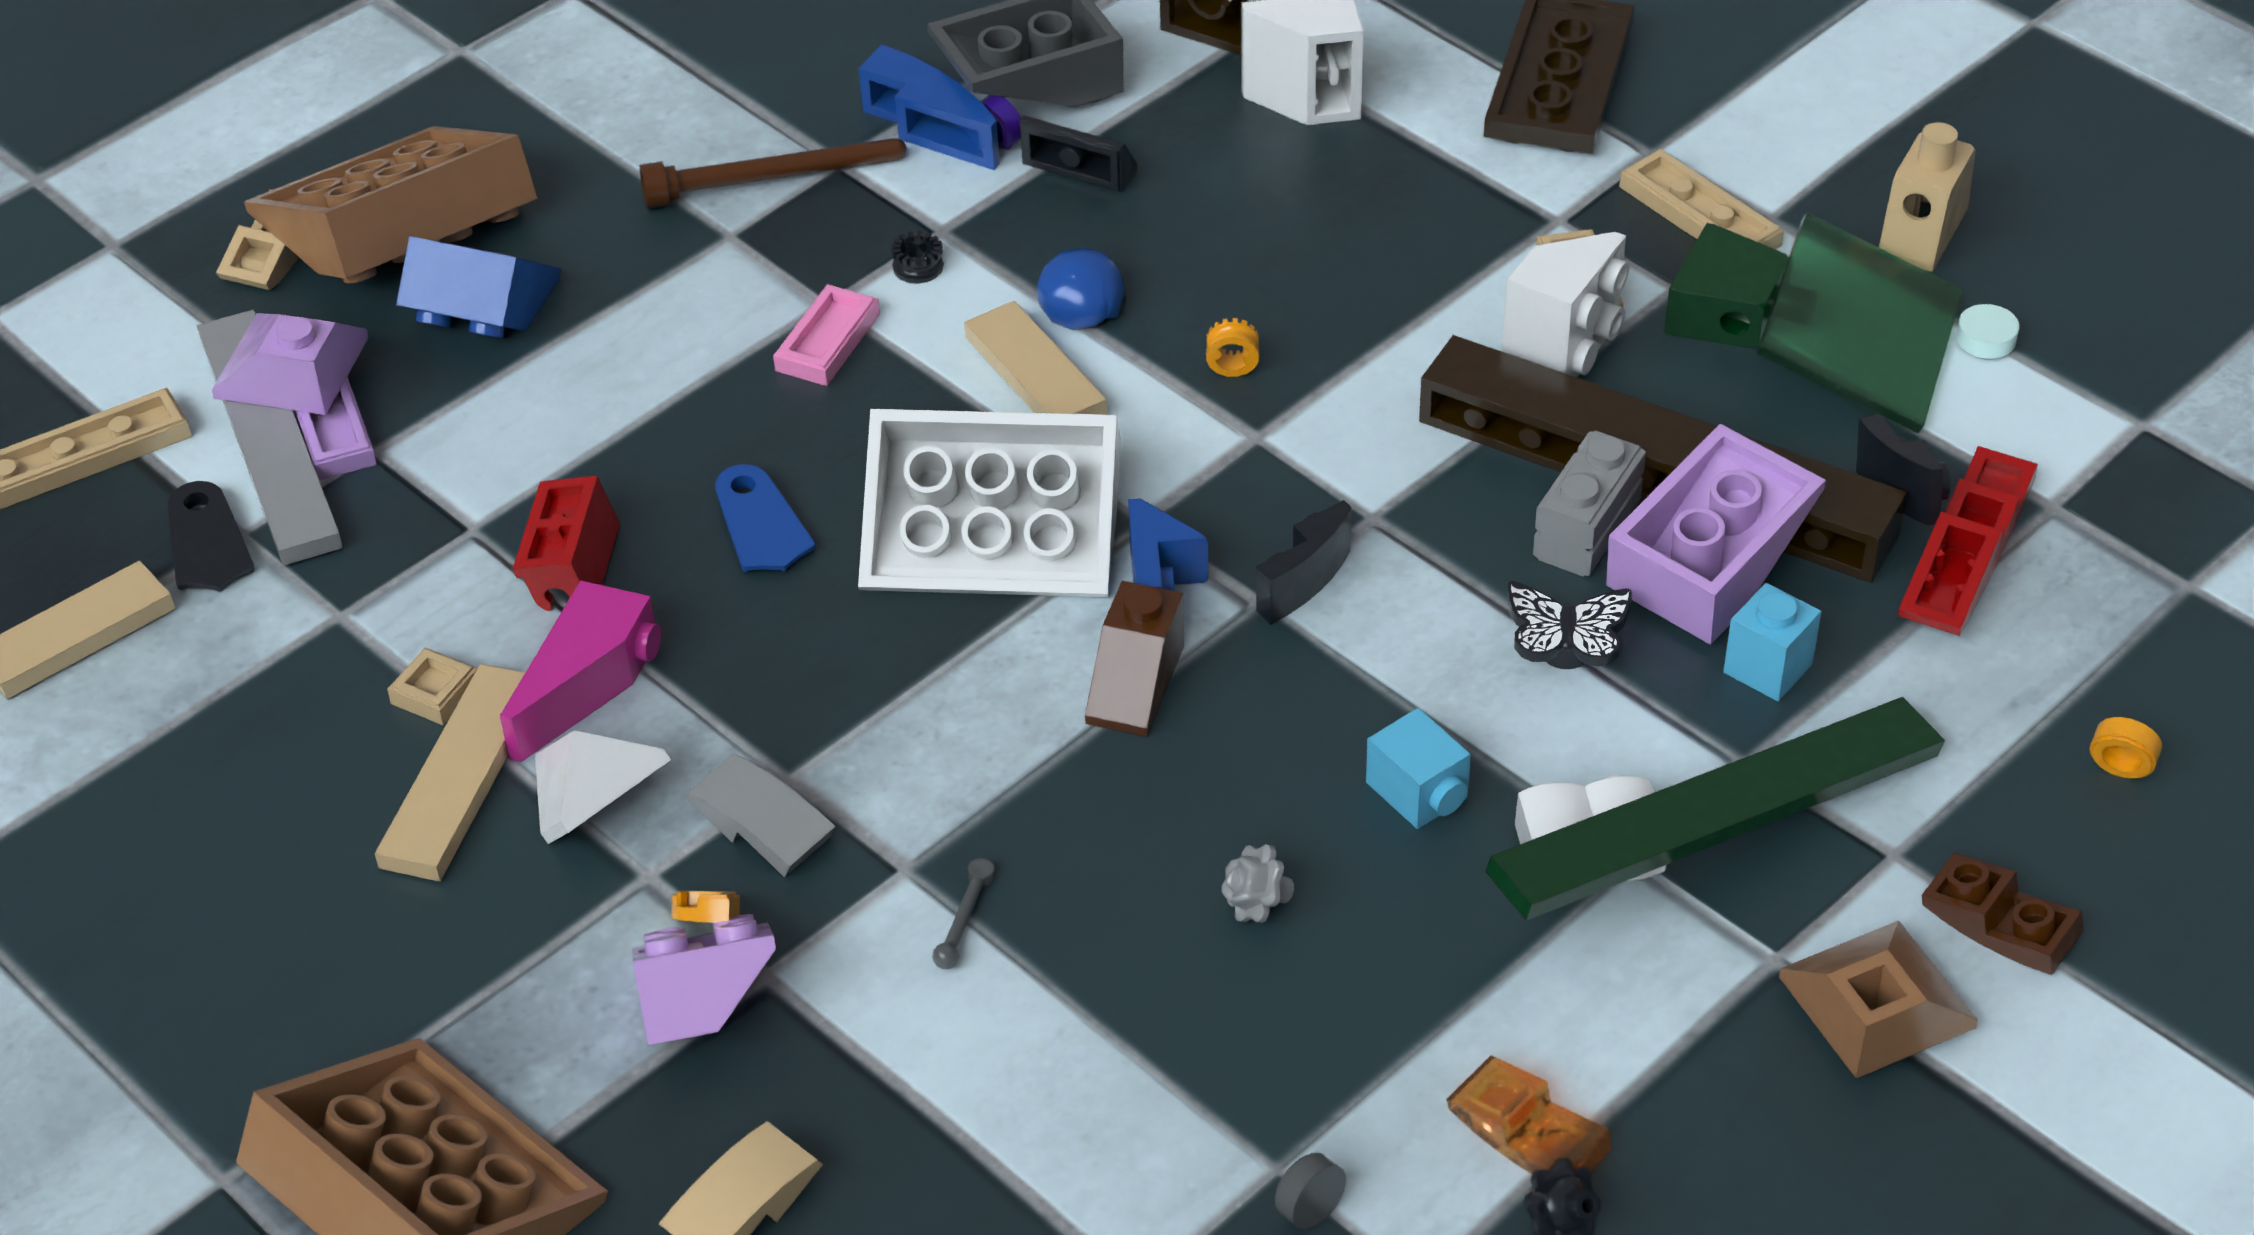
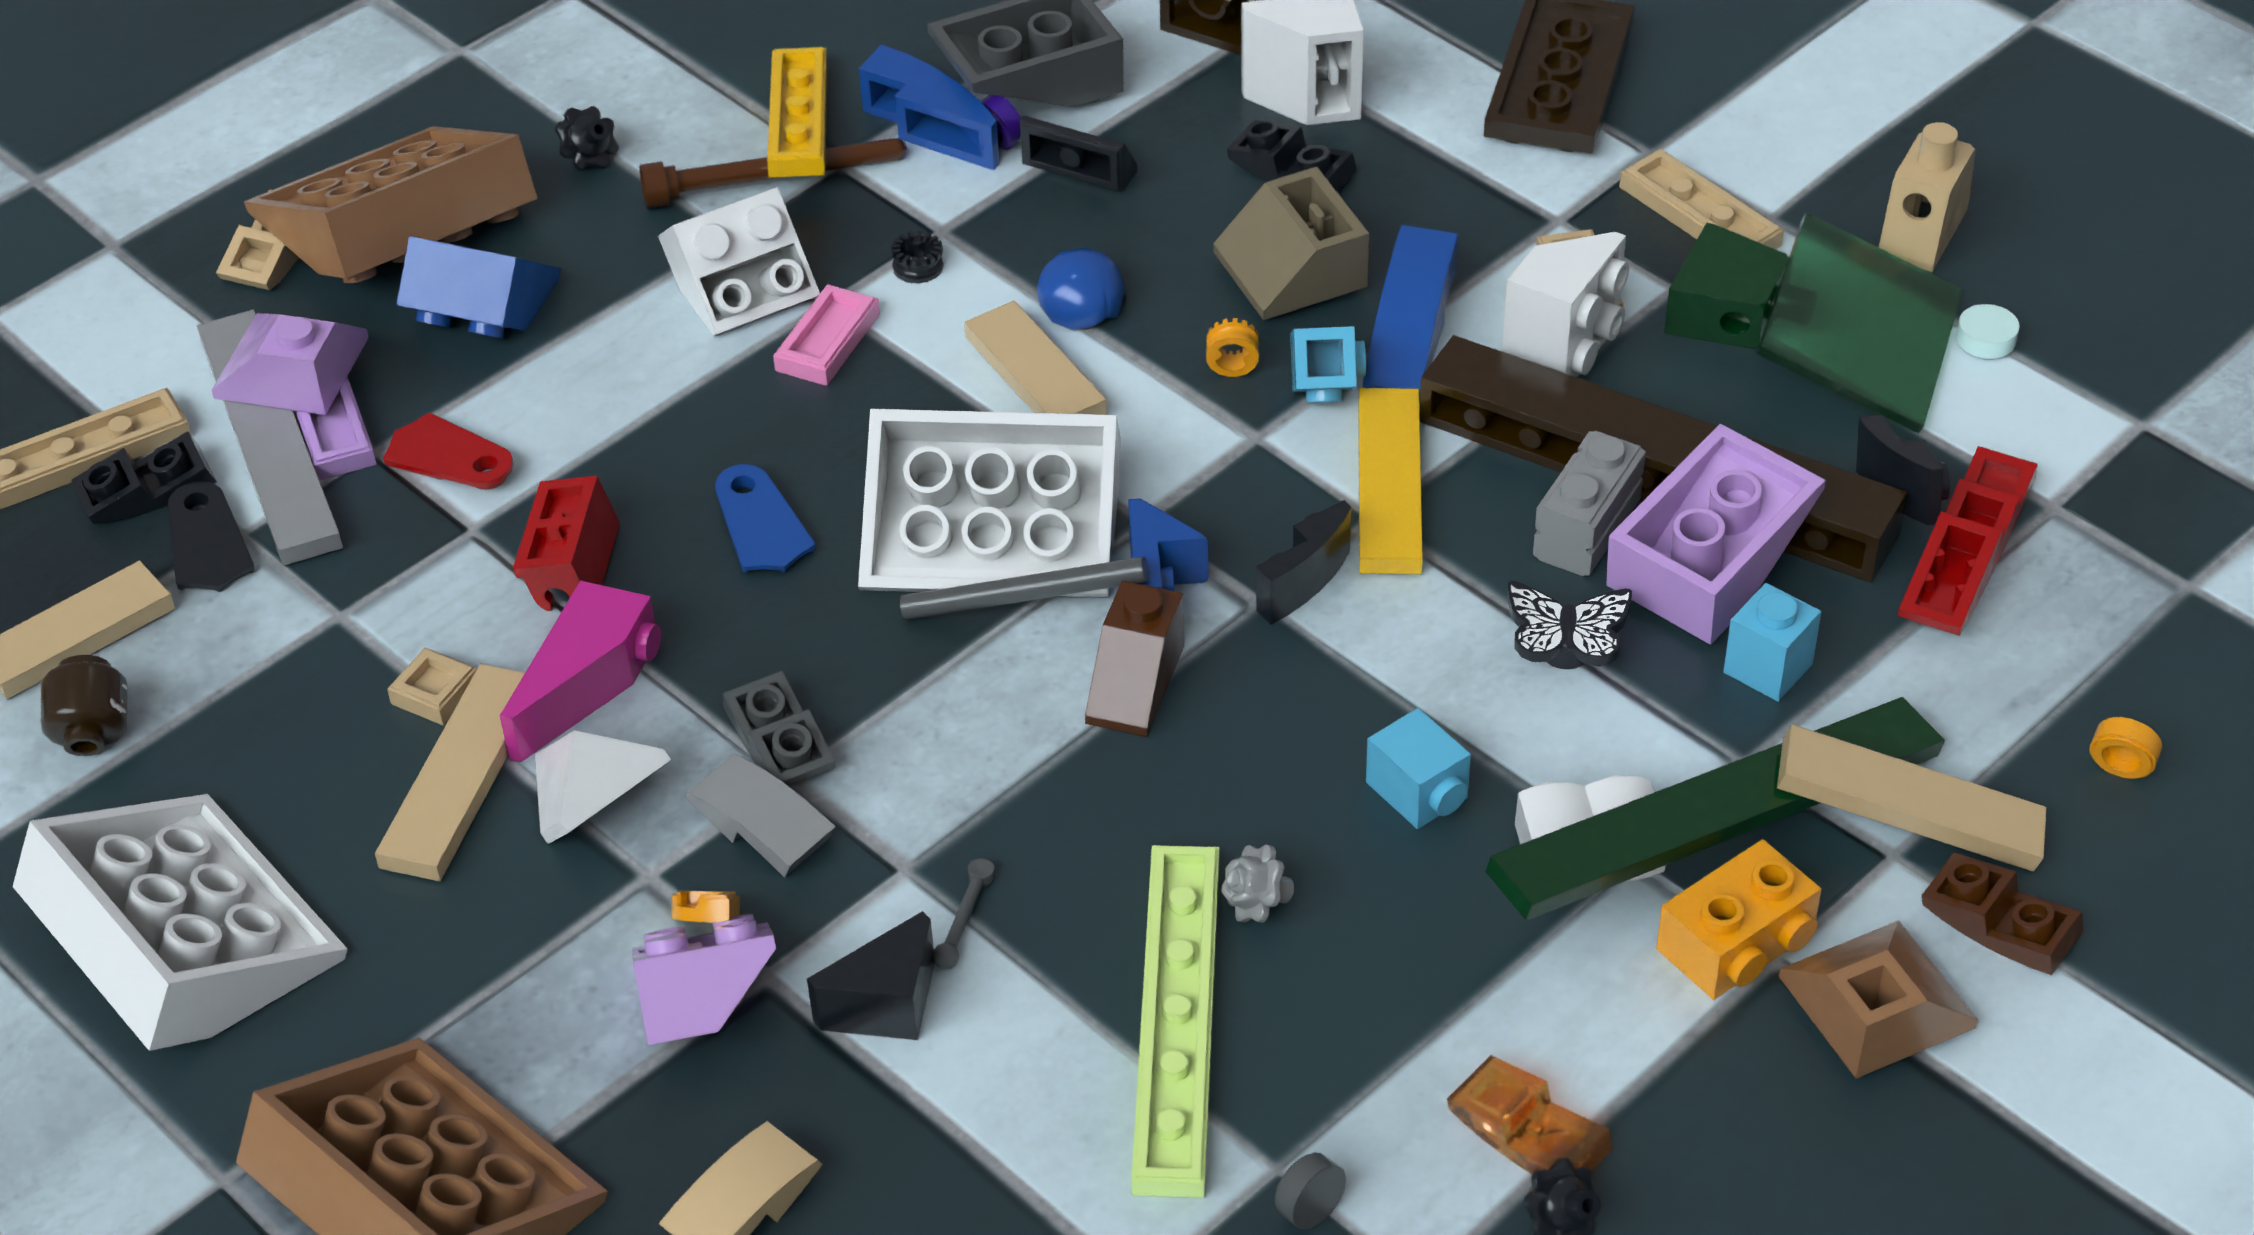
(84, 703): none -> dark brown head
(126, 488): none -> black slope
(172, 915): none -> white slope
(448, 452): none -> red piece
(586, 138): none -> black plant
(739, 262): none -> white slope
(777, 729): none -> dark grey slope
(797, 112): none -> yellow tile
(879, 985): none -> black slope
(1024, 588): none -> dark grey bar
(1176, 1023): none -> yellowish green tile
(1280, 149): none -> black slope
(1295, 245): none -> dark tan slope
(1326, 362): none -> medium azure brick
(1389, 481): none -> yellow tile
(1411, 308): none -> blue slope
(1739, 919): none -> light orange brick
(1912, 798): none -> tan tile

